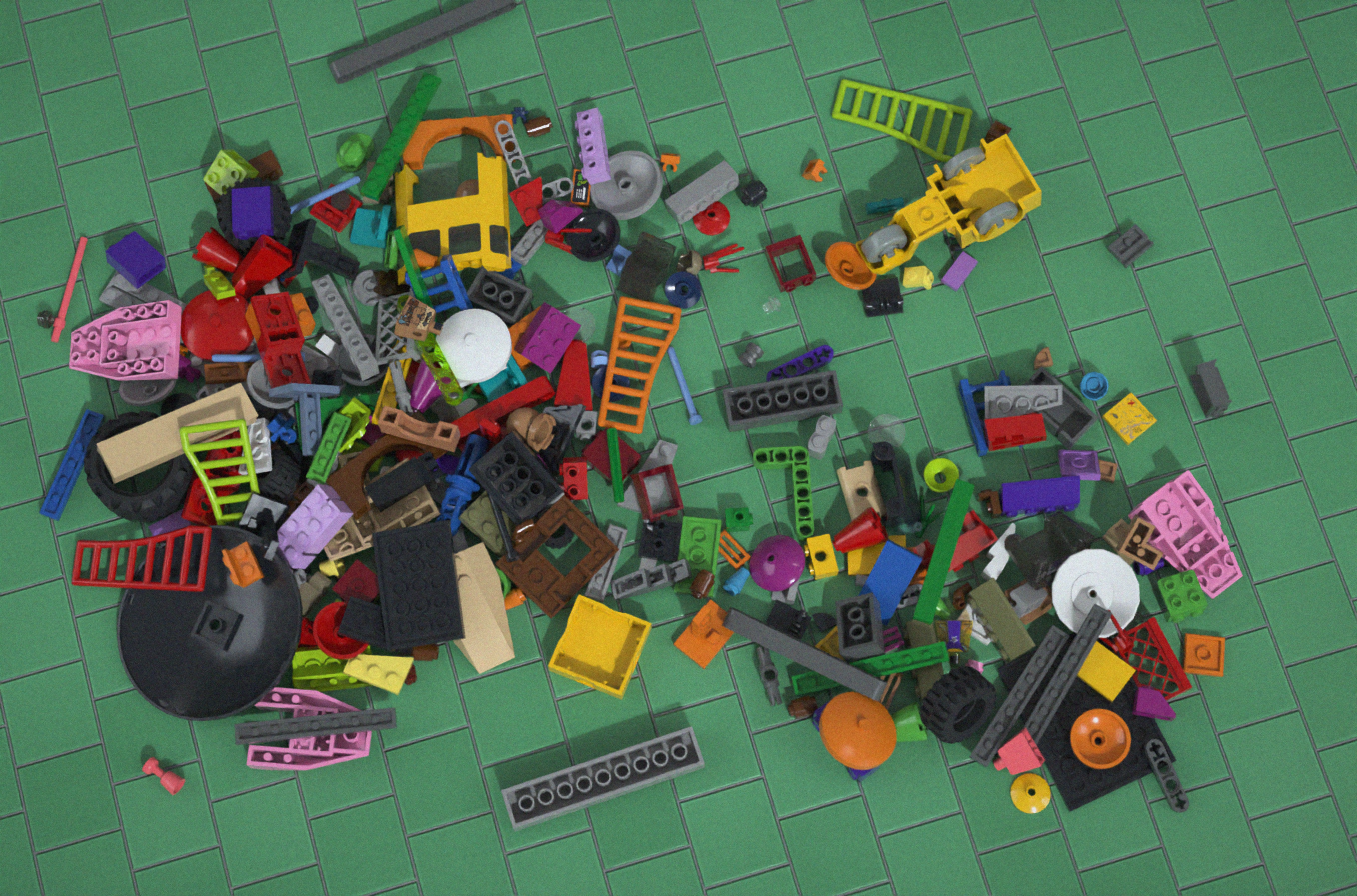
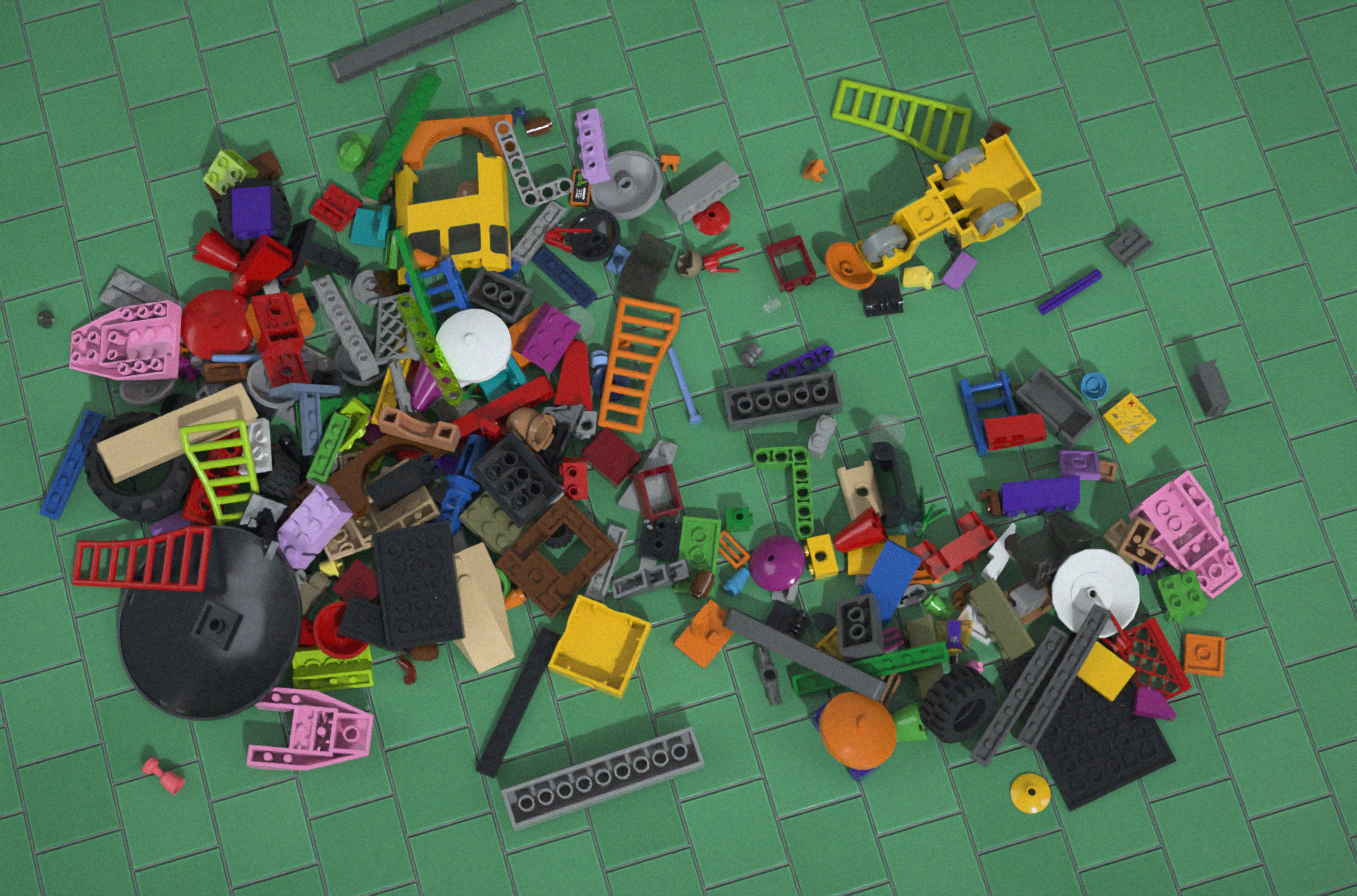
(59, 322): coral bar -> none
(135, 259): dark purple brick -> none
(217, 283): lime hinge -> none
(242, 565): orange bracket -> none
(281, 427): blue hips -> none
(315, 726): dark grey plate -> none
(324, 194): medium blue bar -> none
(327, 346): white sticker -> none
(341, 200): clear smoke tile -> none
(380, 671): light yellow wing -> none
(417, 321): medium nougat torso -> none
(511, 554): black bar -> none
(518, 703): none -> black plate
(519, 531): reddish brown arm -> none
(528, 201): red wing -> none
(558, 214): magenta slope -> none
(564, 278): none -> dark blue tile
(615, 465): green axle -> none
(675, 293): dark blue dish -> none
(753, 193): black head -> none
(802, 707): reddish brown brick -> none
(884, 205): teal pin -> none
(942, 466): lime piece -> none
(943, 552): green tile -> none
(1019, 754): coral torso -> none
(1020, 400): light grey wing -> none
(1043, 359): medium nougat tile -> none
(1070, 291): none -> dark purple axle
(1109, 729): orange dish -> none
(1162, 777): dark grey beam -> none

